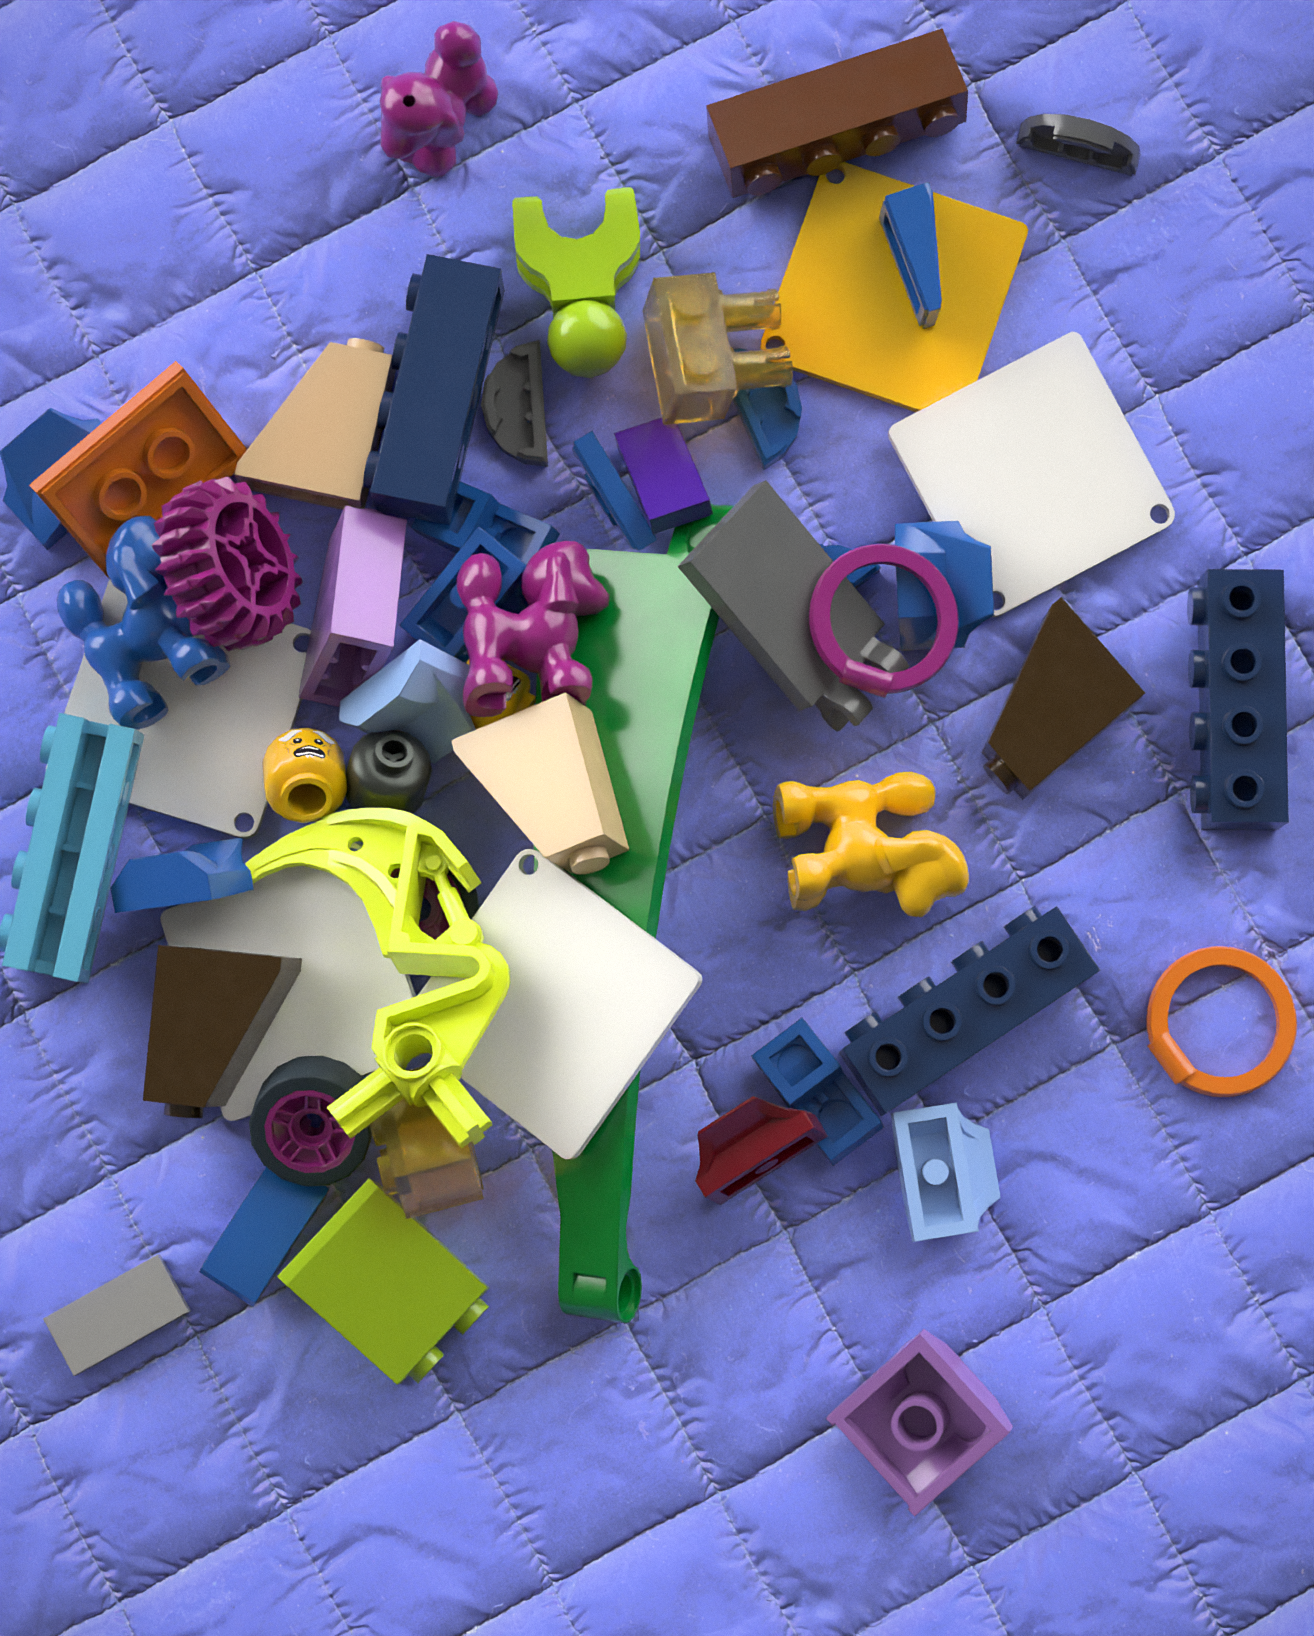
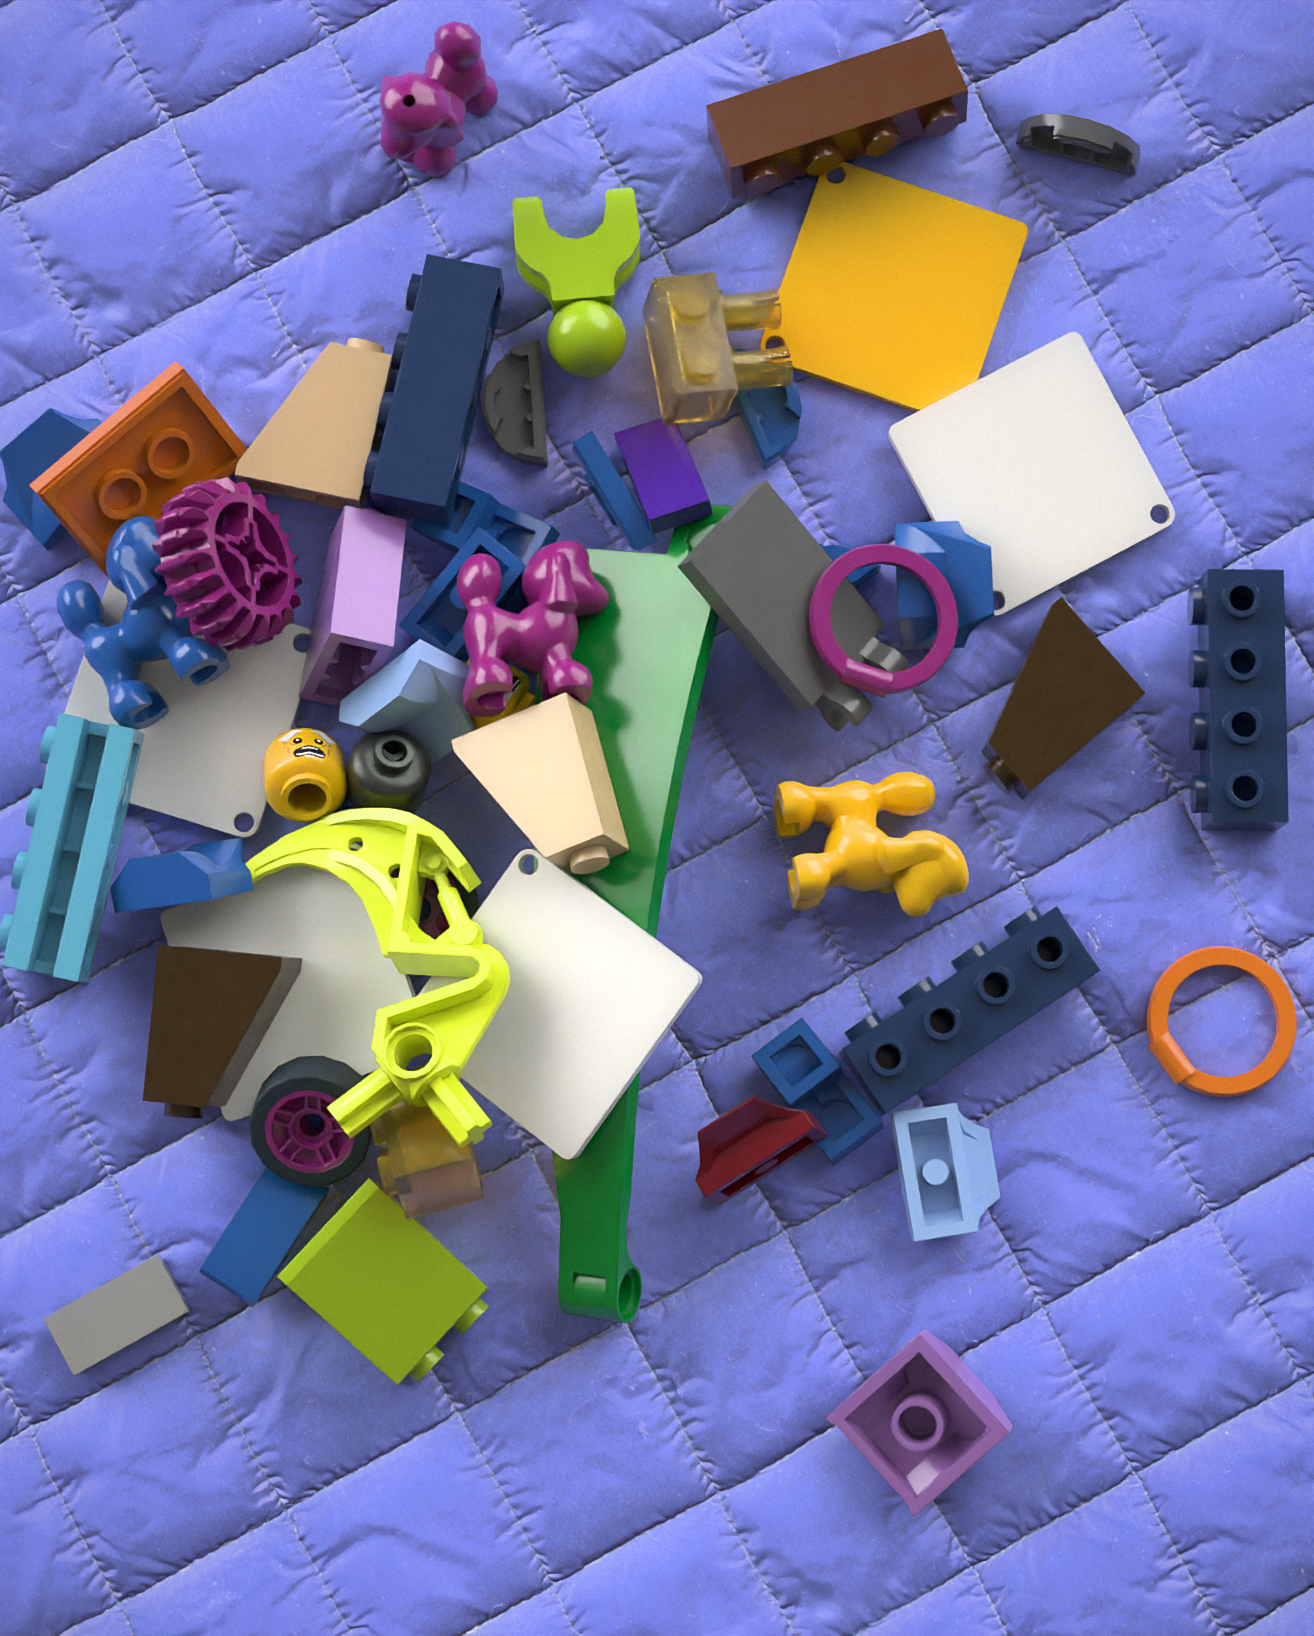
(911, 235): blue slope -> none

